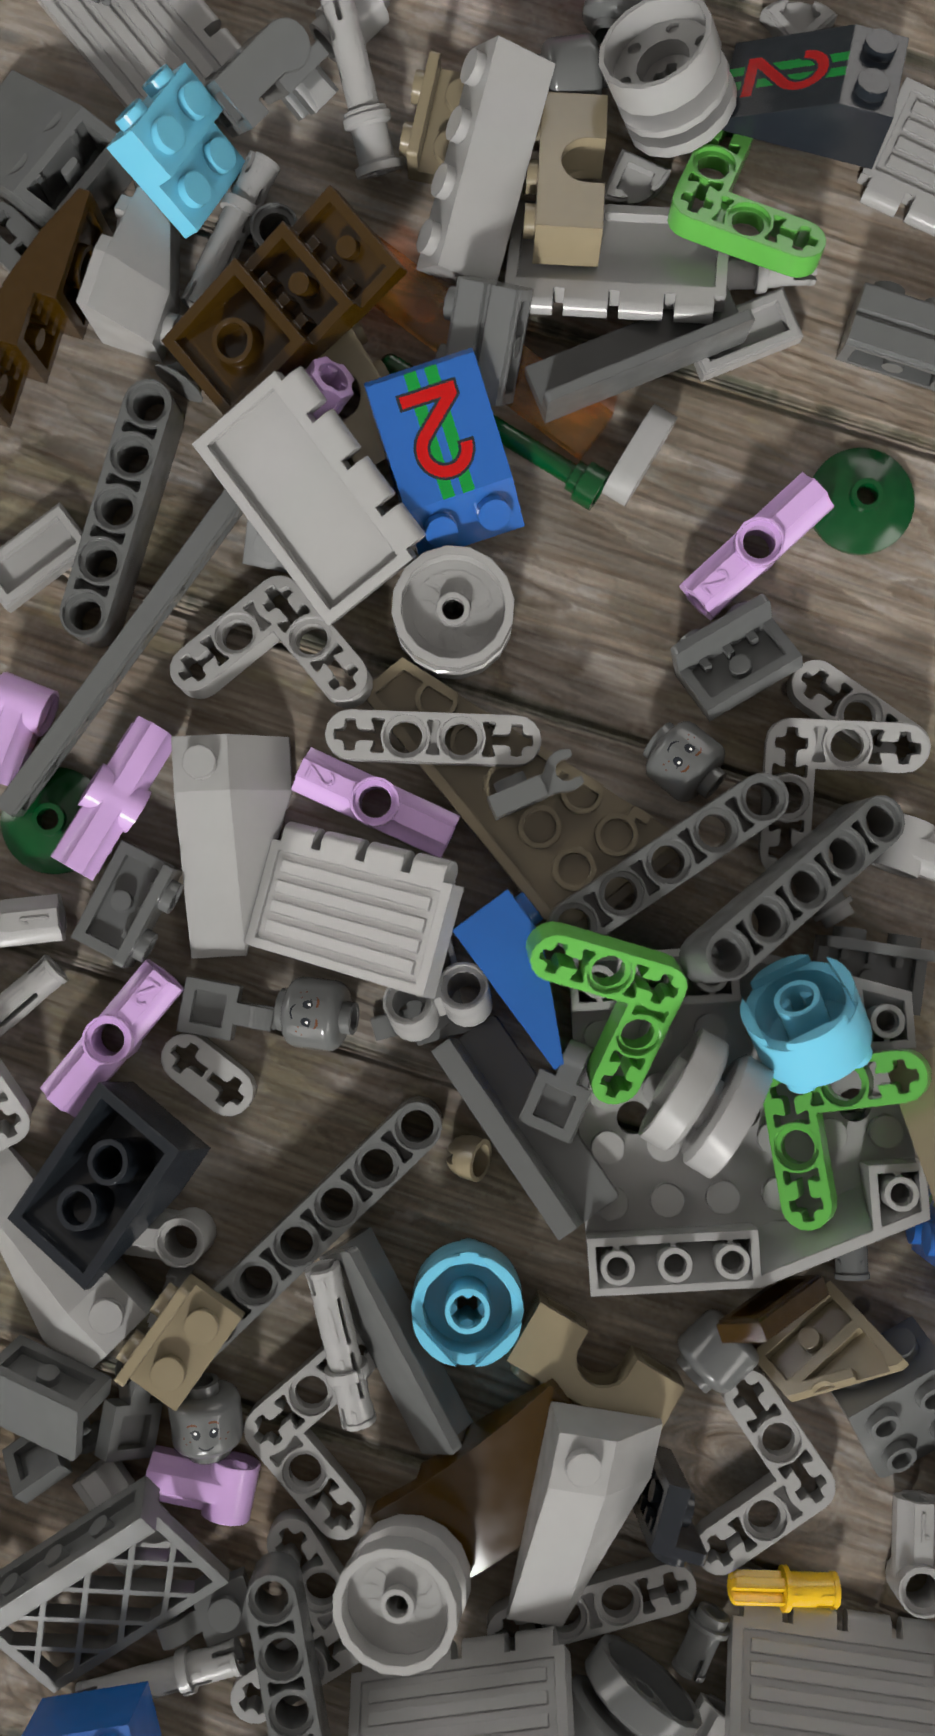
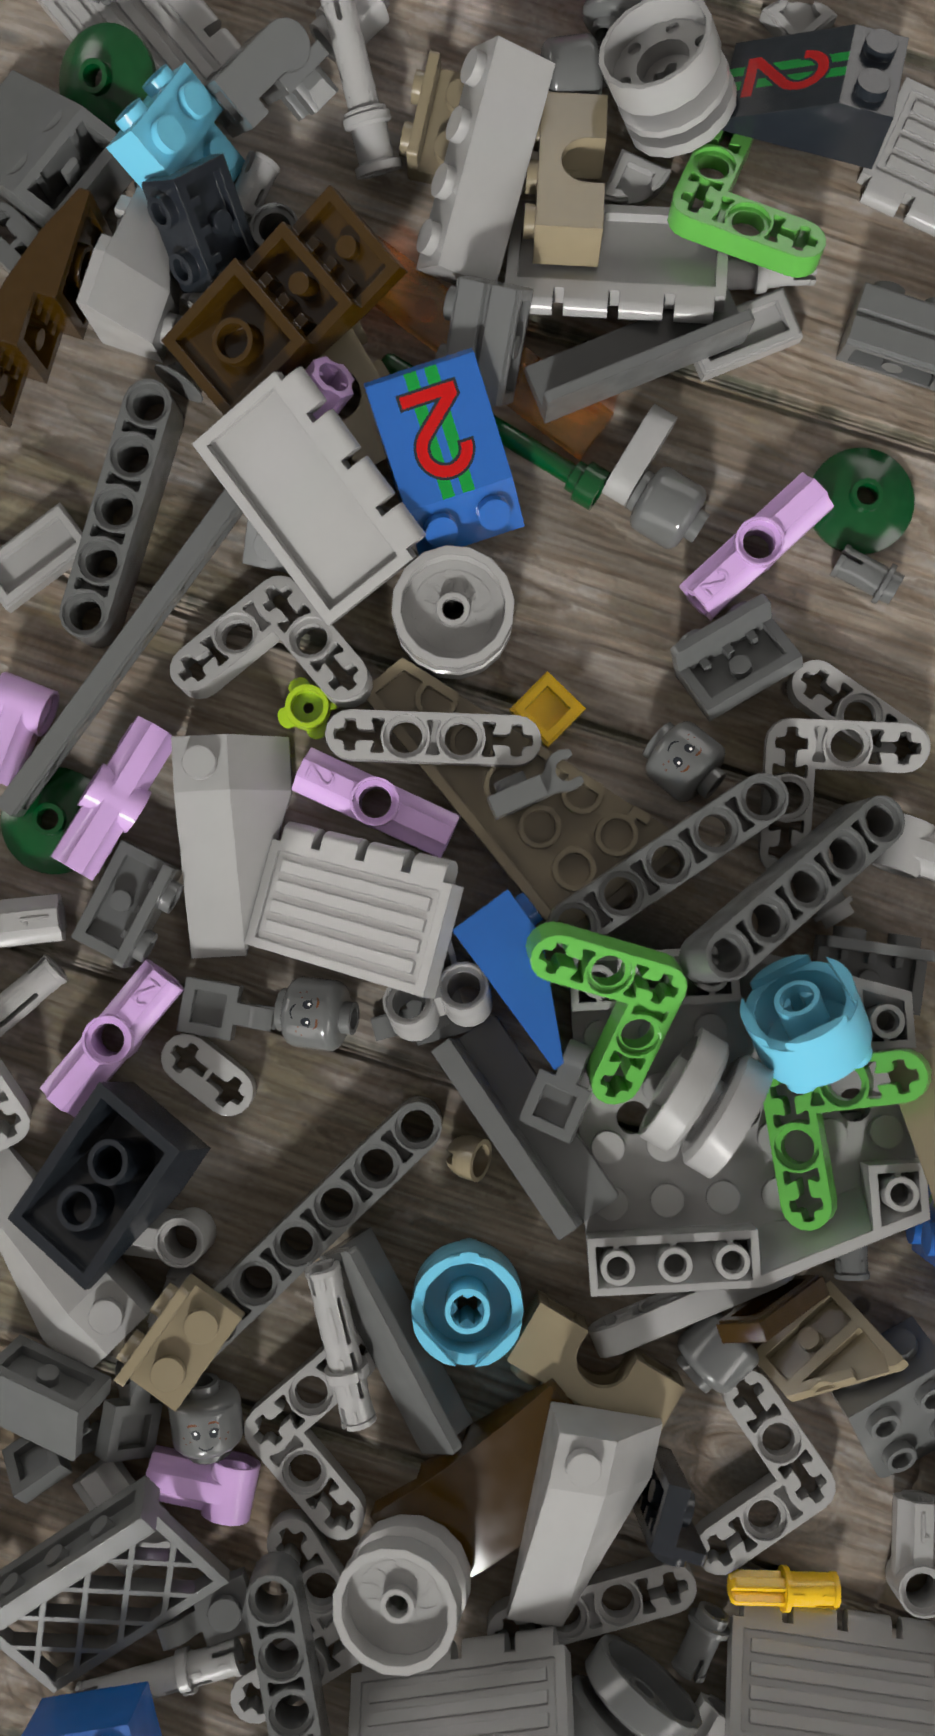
(124, 68): none -> dark green dish
(199, 221): none -> black bracket
(293, 713): none -> lime plate
(549, 708): none -> yellow tile
(663, 1315): none -> light grey beam
(667, 507): none -> dark grey head
(868, 575): none -> dark grey pin

